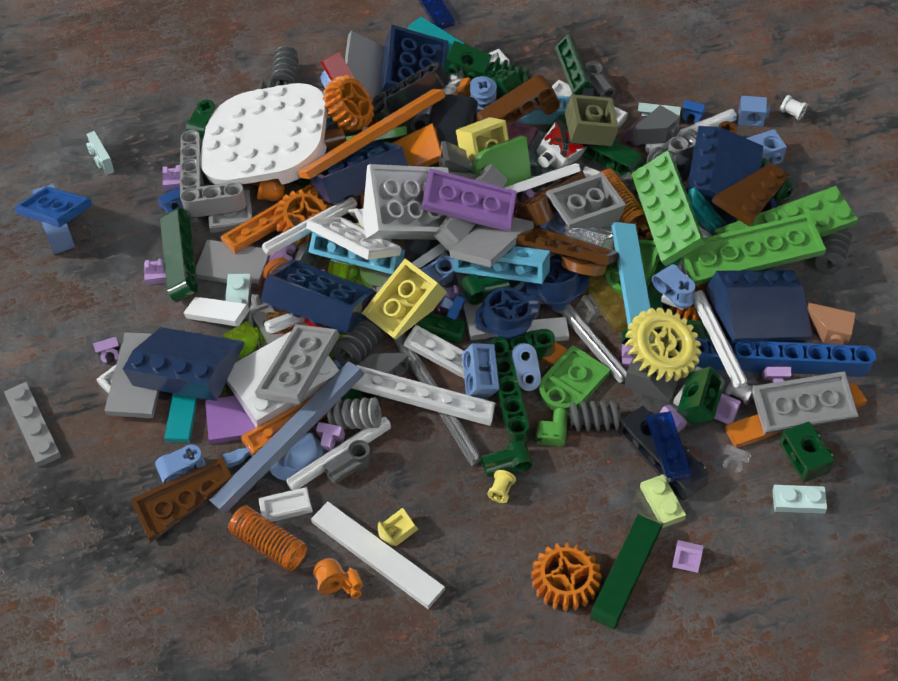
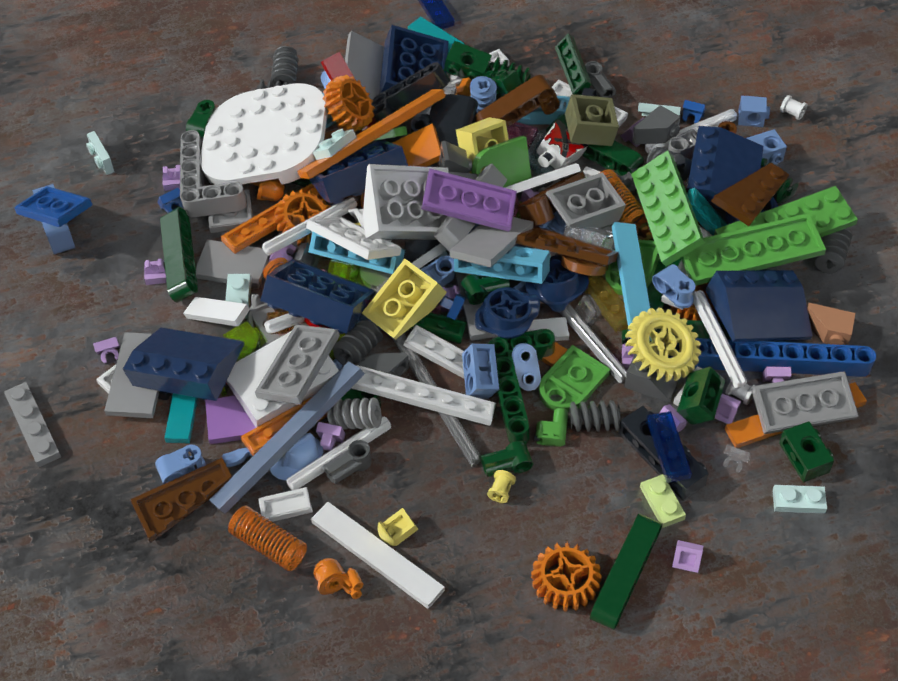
(331, 146): none -> light aqua plate

